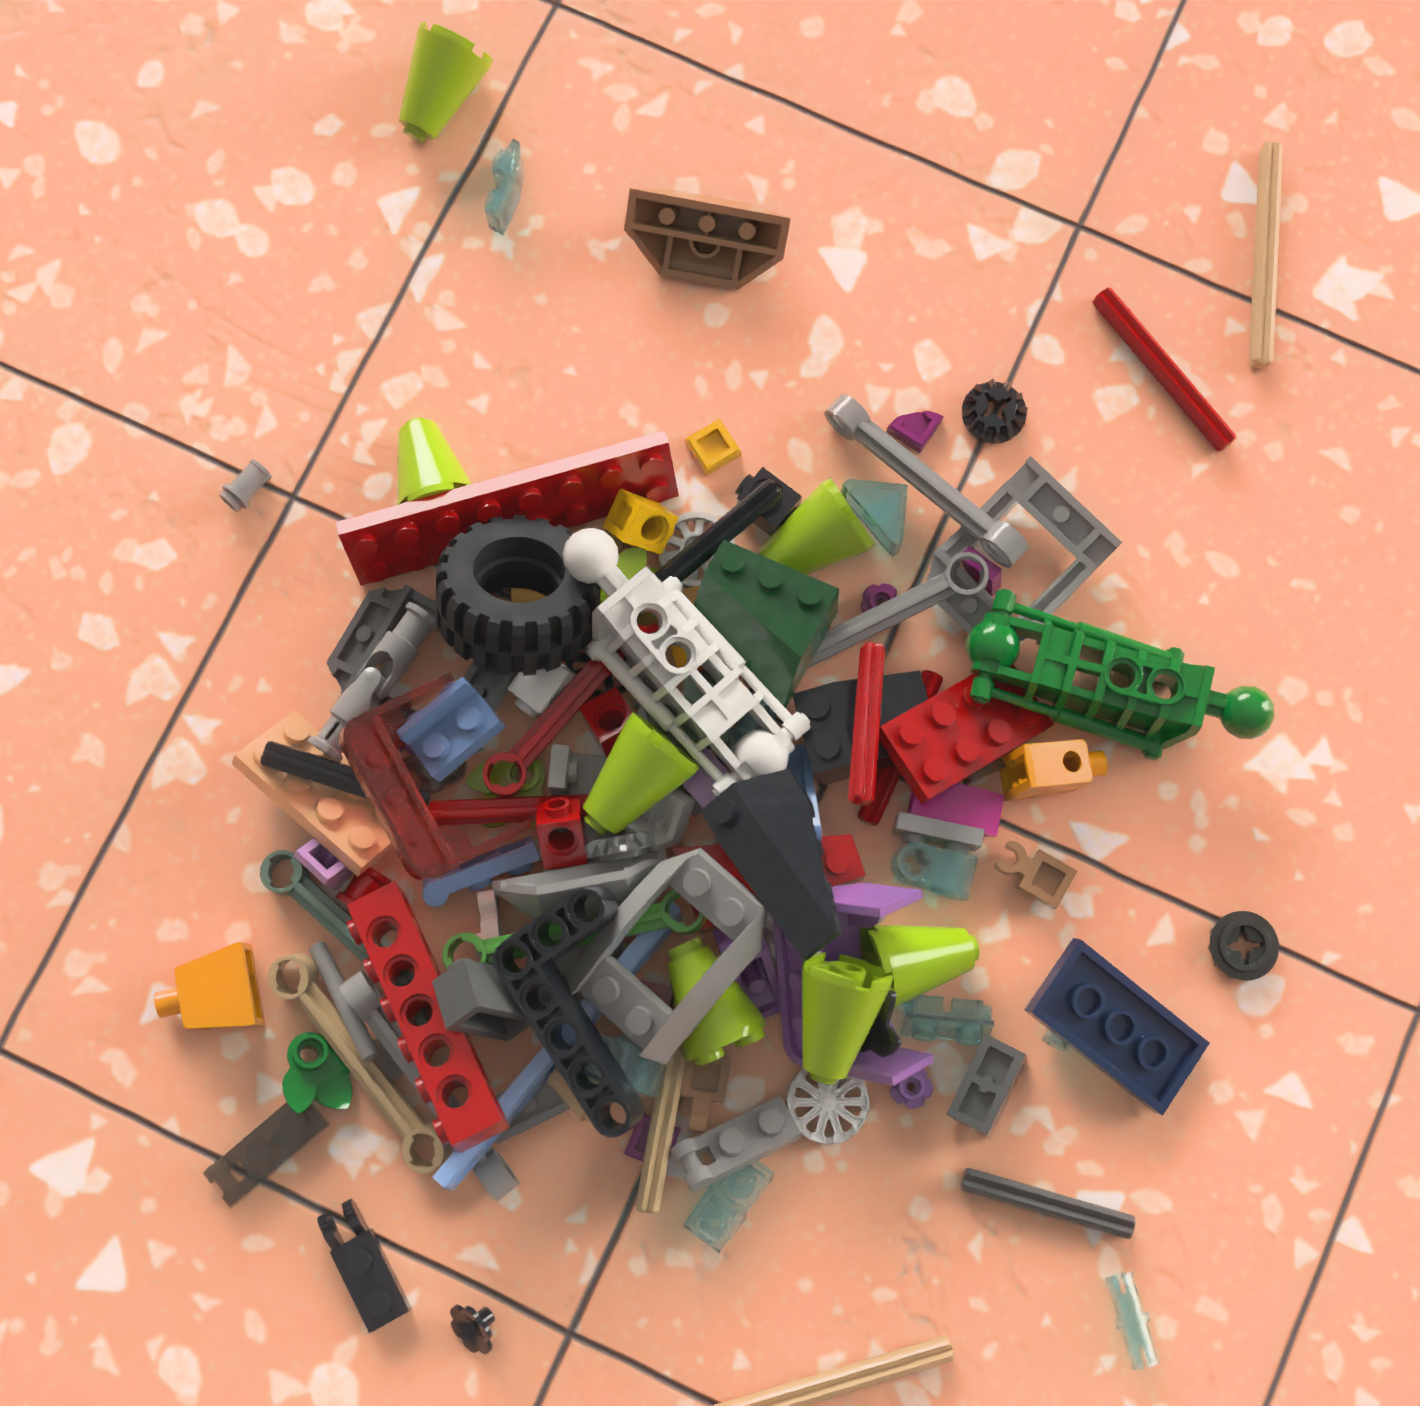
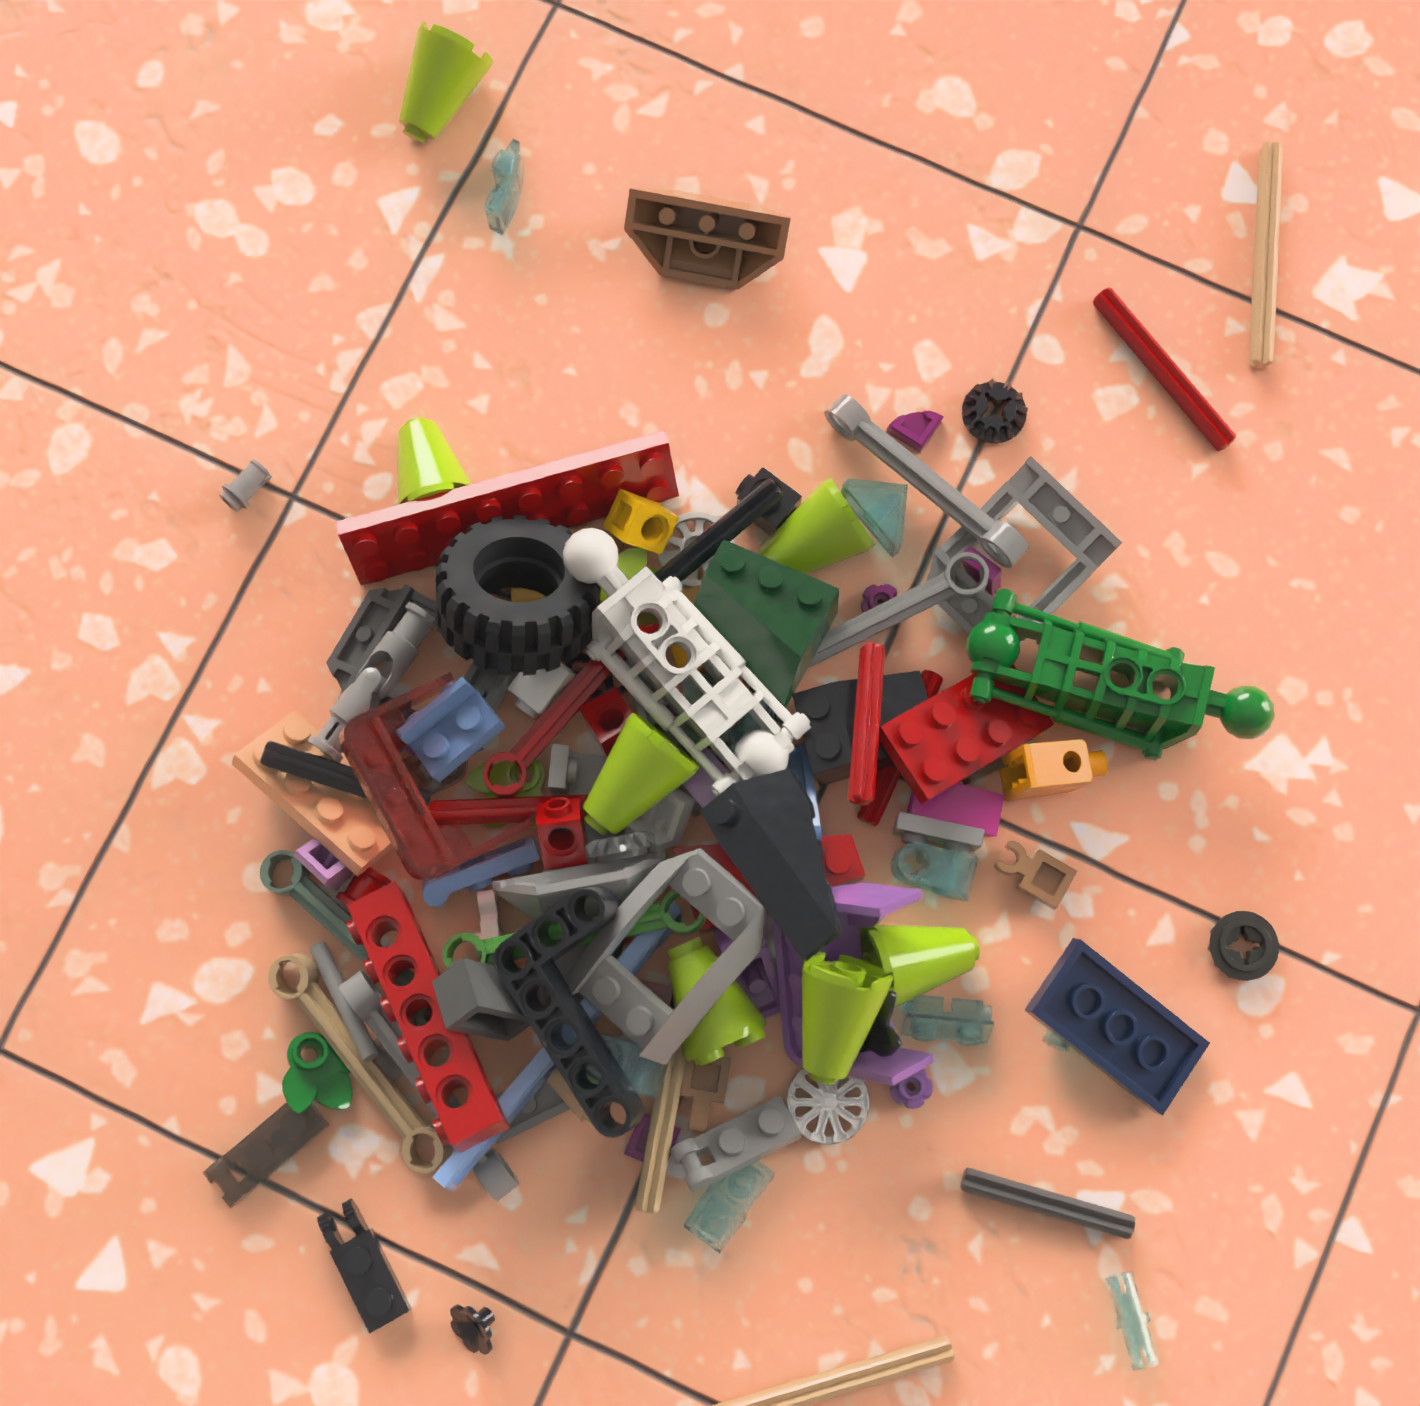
(215, 991): light orange torso -> none
(713, 447): yellow tile -> none
(987, 1085): dark grey hinge -> none

